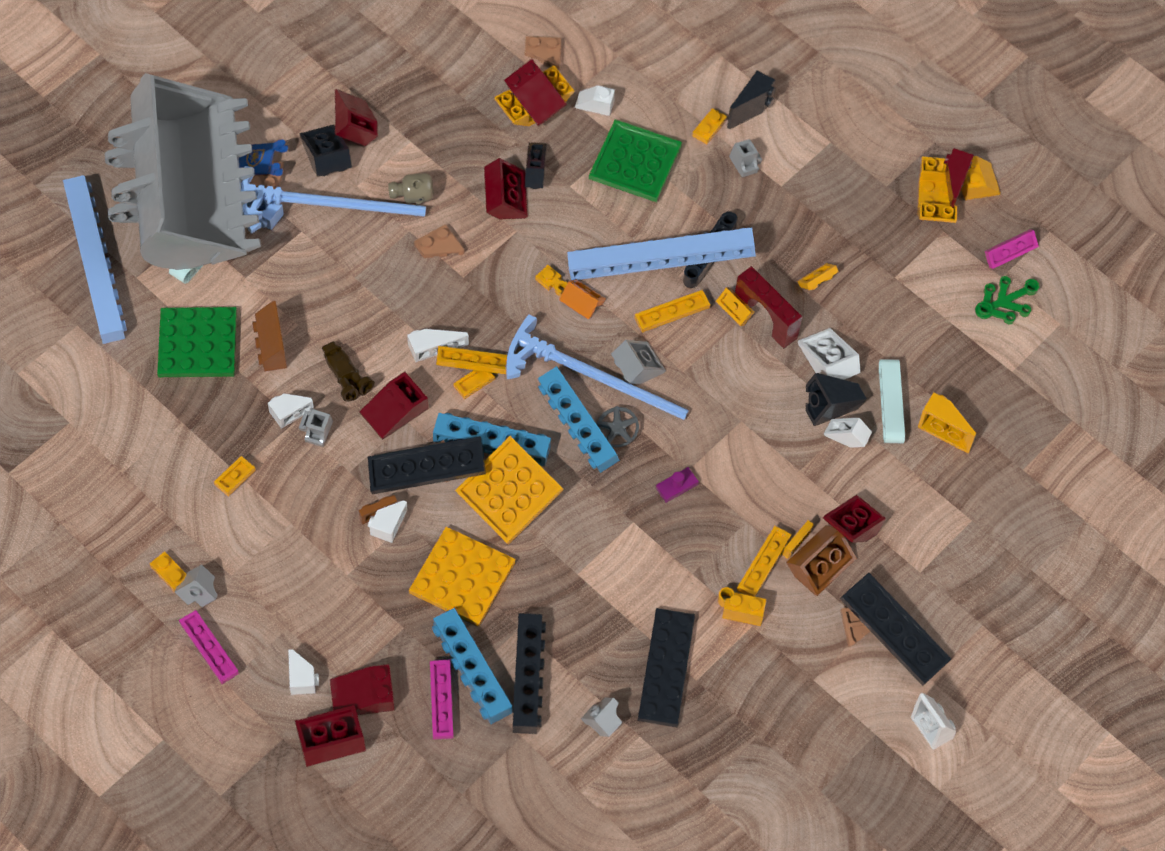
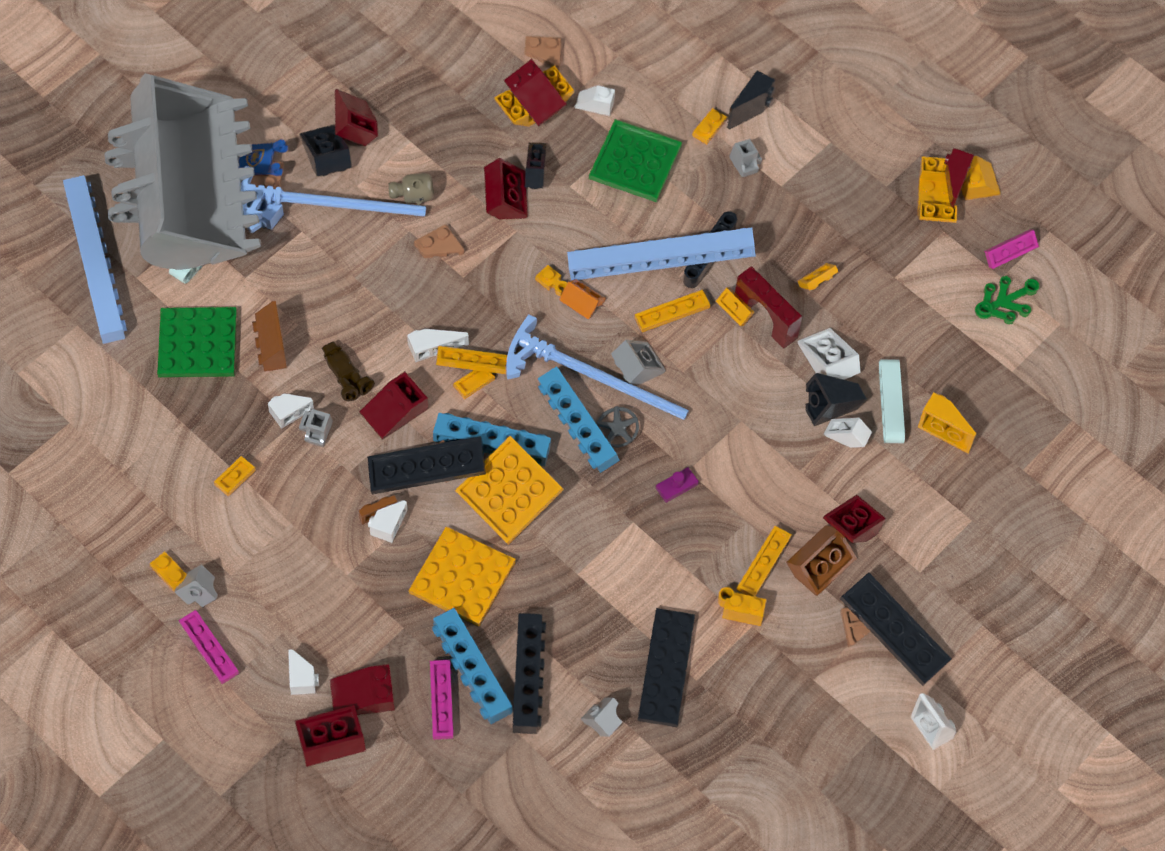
(798, 539): light orange tile -> none

